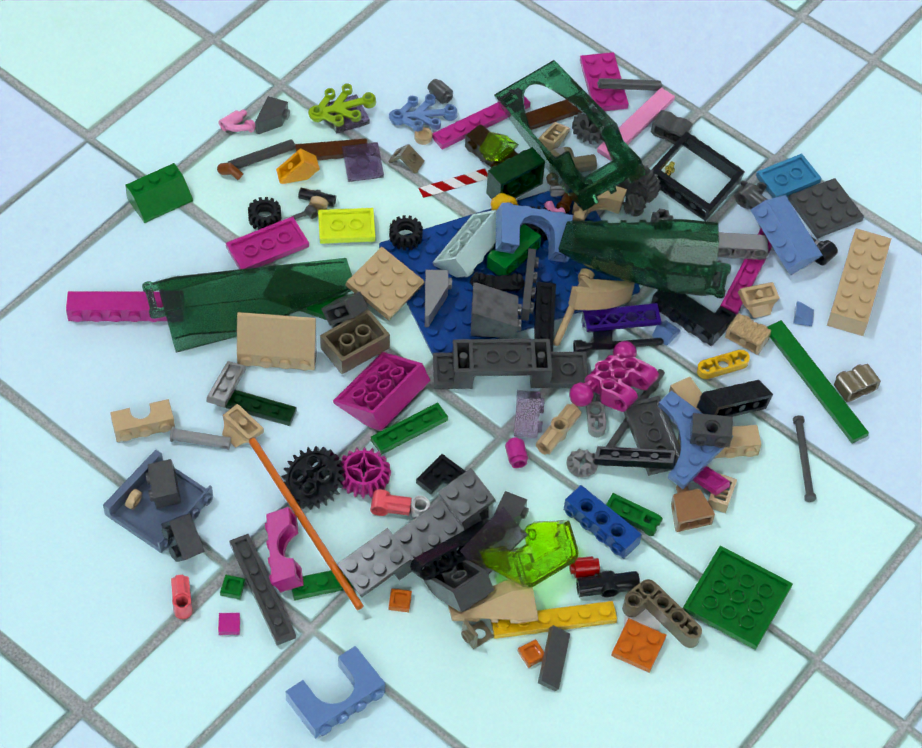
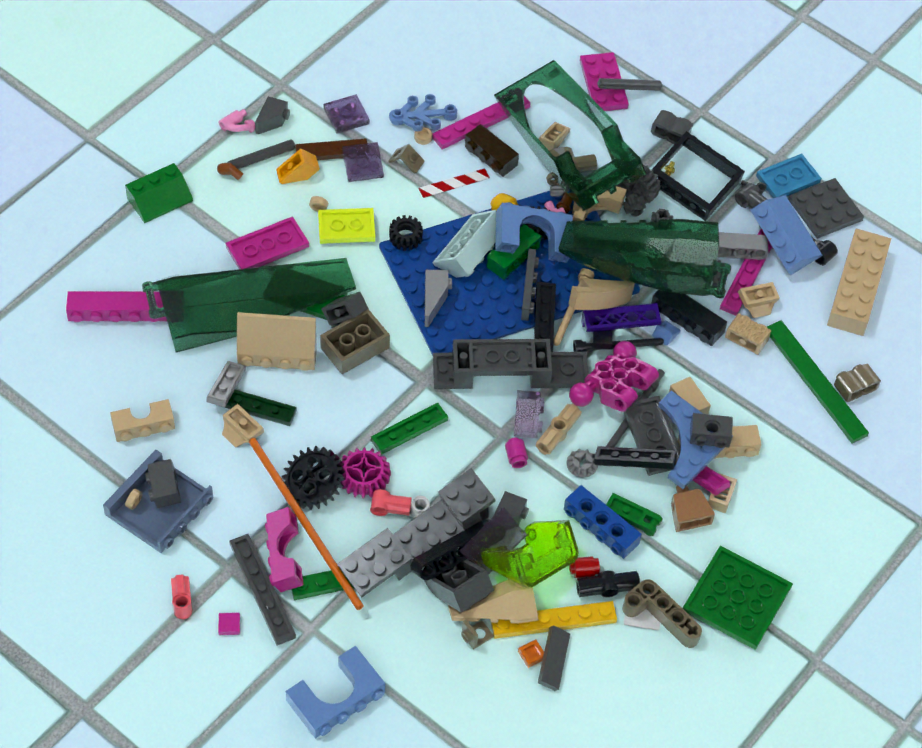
(182, 538): black brick -> none
(200, 438): light grey pin -> none
(232, 587): green tile -> none
(264, 206): black tyre -> none
(306, 194): black pin -> none
(310, 210): dark grey hand -> none
(321, 112): lime plant -> none
(383, 390): dark pink slope -> none
(385, 283): tan plate -> none
(400, 600): orange tile -> none
(438, 472): black plate -> none
(440, 90): dark grey brick -> none
(494, 313): flat silver slope -> none
(497, 146): clear neon green slope -> none
(503, 283): black piece -> none
(516, 174): dark green brick -> none
(551, 114): reddish brown tile -> none
(586, 129): dark grey gear -> none
(591, 418): light grey beam -> none
(638, 645): orange plate -> none
(641, 118): bright pink tile -> none
(717, 370): yellow beam -> none
(726, 315): black tile -> none
(735, 399): black brick -> none
(803, 314): medium blue slope -> none
(810, 496): dark grey bar -> none

